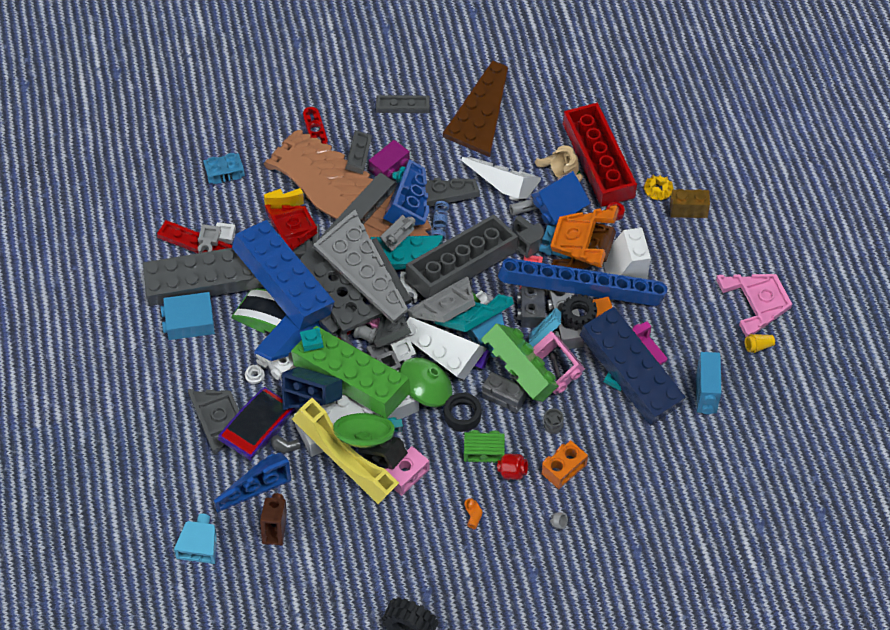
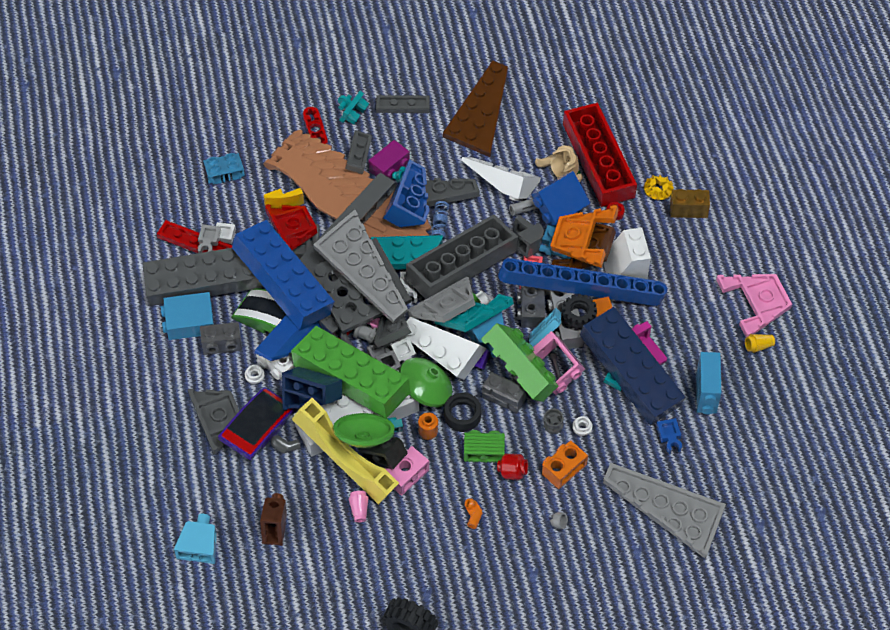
(220, 338): none -> flat silver brick
(264, 476): blue wedge -> none
(311, 339): teal plate -> none
(349, 113): none -> teal hips
(359, 505): none -> bright pink cone
(398, 232): light grey hinge -> none
(428, 426): none -> orange brick
(582, 421): none -> white plate
(670, 433): none -> blue plate
(677, 510): none -> light grey wing

